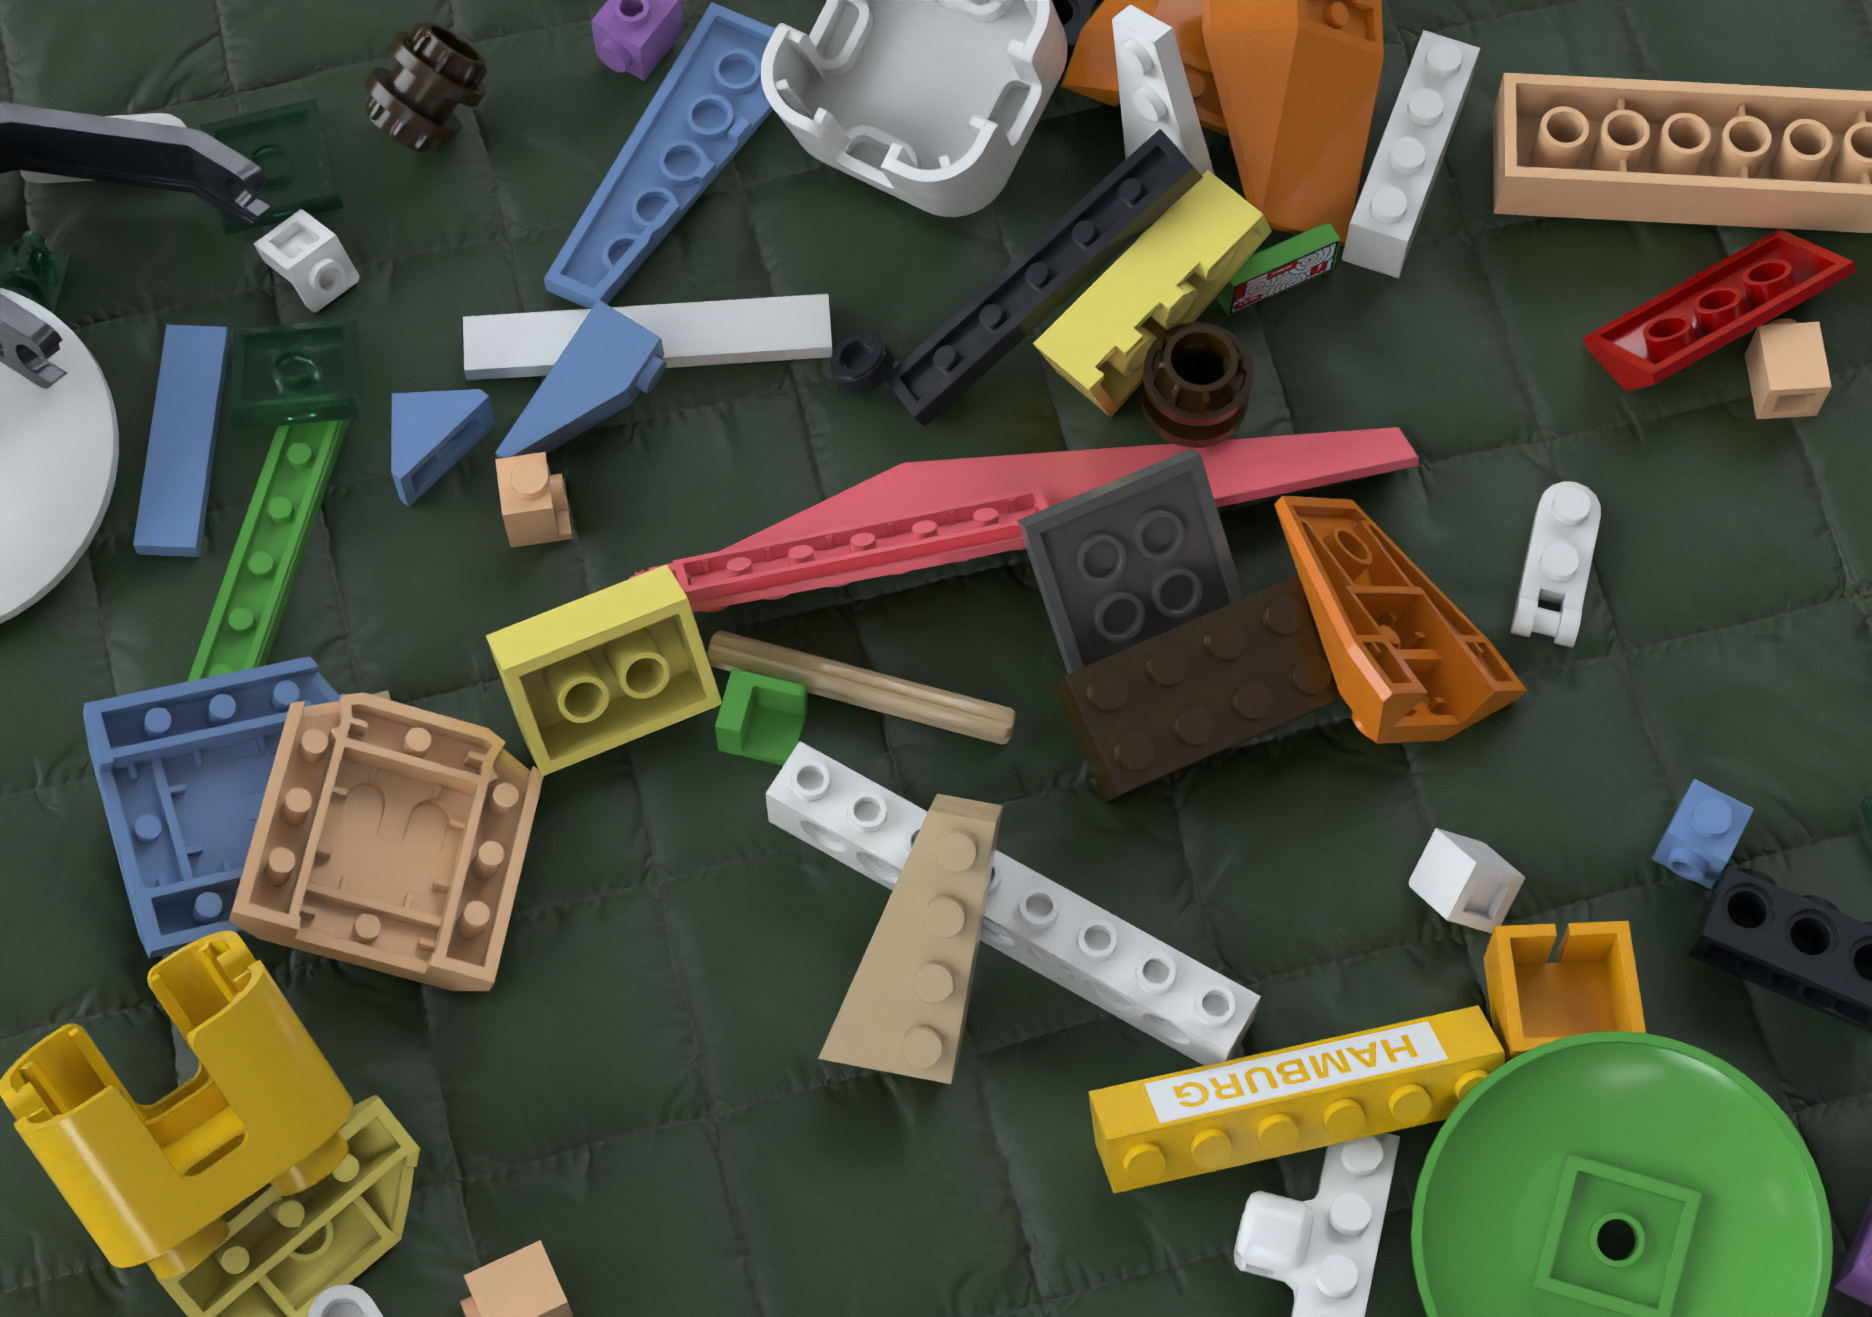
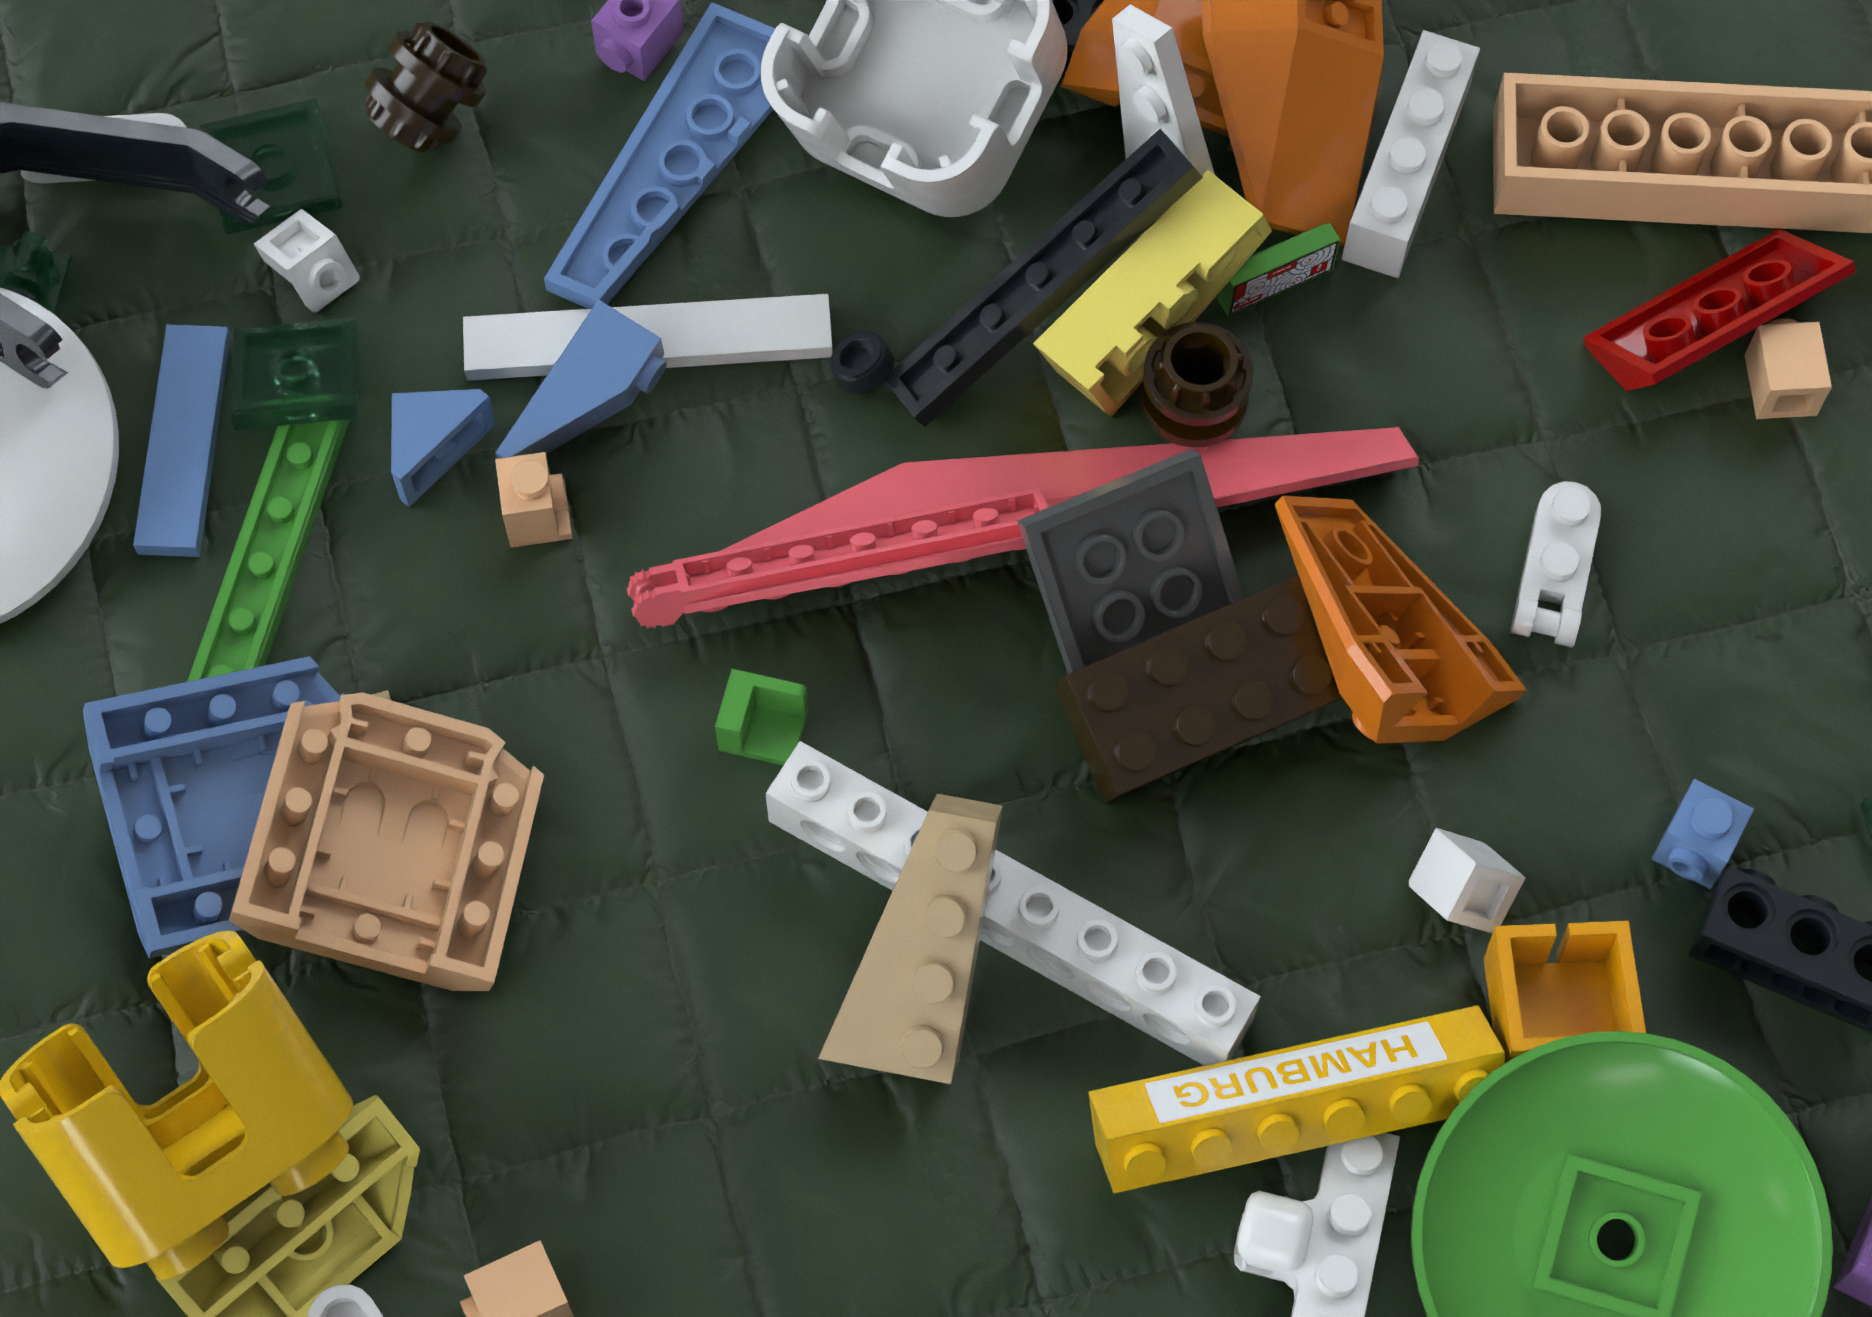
(605, 669): light yellow brick -> none
(864, 687): tan axle -> none

